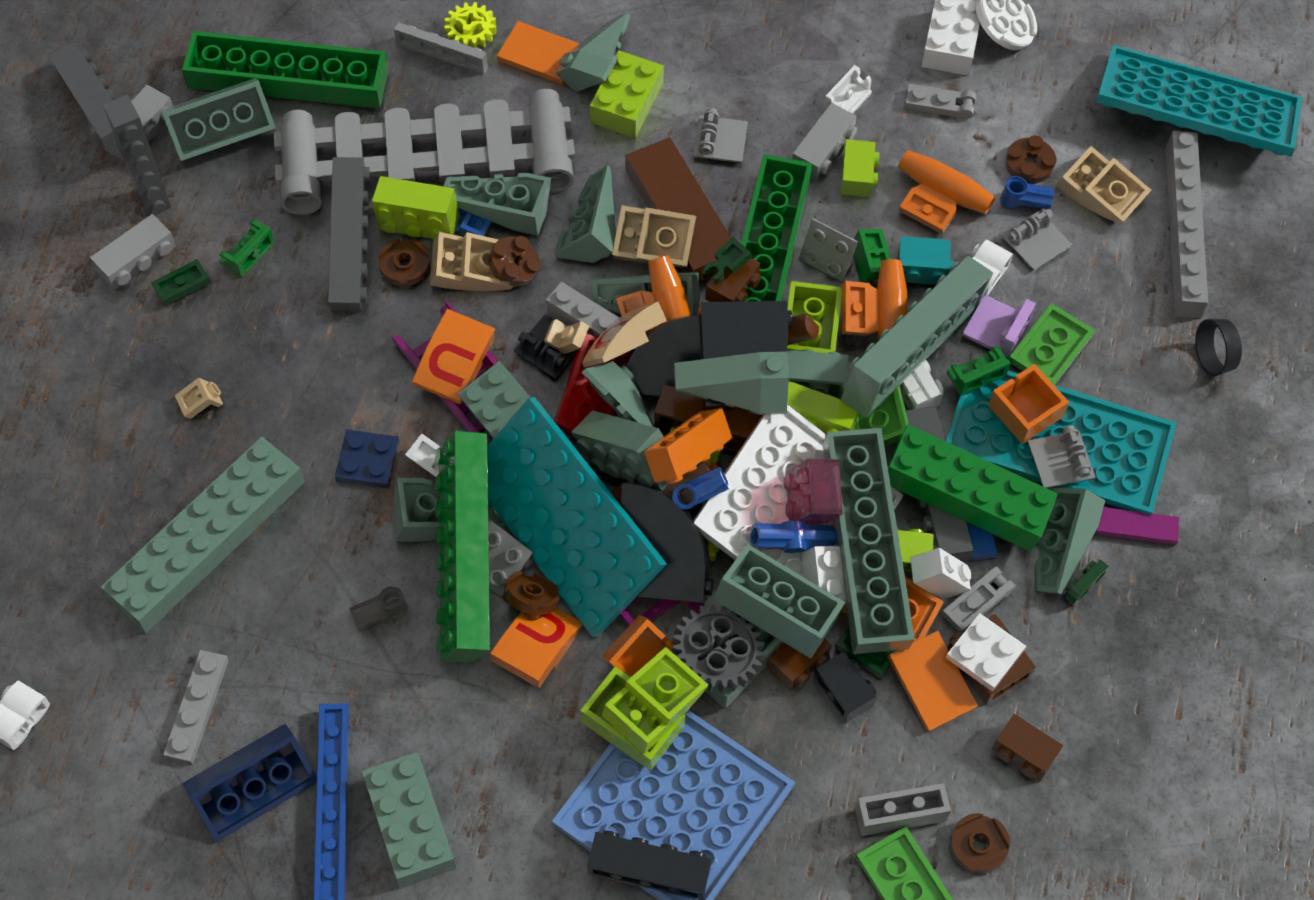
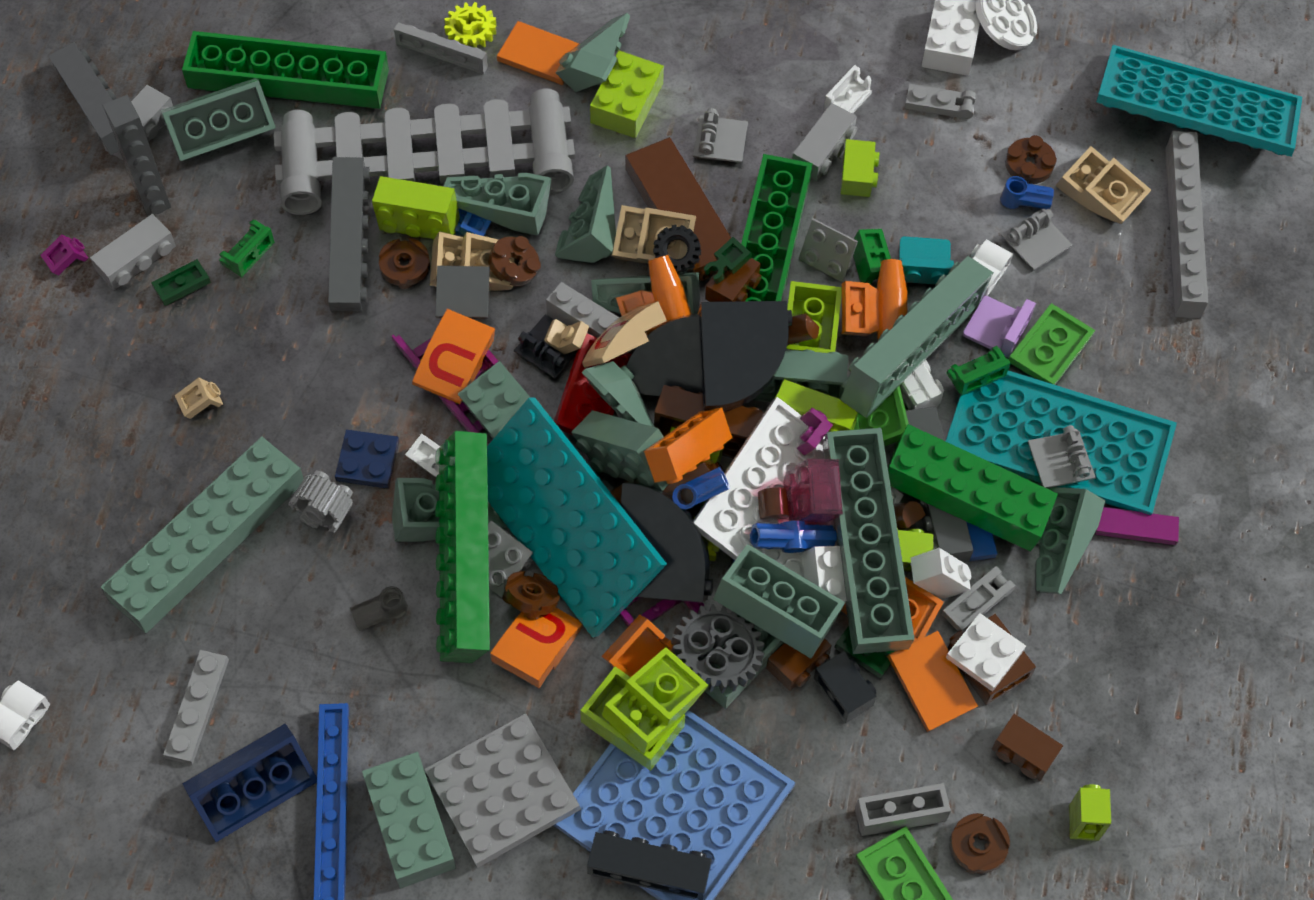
(63, 253): none -> magenta bracket
(321, 501): none -> light grey brick
(463, 291): none -> dark grey tile
(502, 790): none -> light grey plate
(685, 235): none -> black tyre
(744, 381): sand green wedge -> none
(773, 503): none -> reddish brown brick
(817, 428): none -> magenta bracket
(908, 514): none -> reddish brown brick
(939, 192): orange plate -> none
(1031, 406): orange piece -> none
(1090, 813): none -> lime brick
(1092, 575): dark green plate -> none
(1205, 346): black tyre -> none

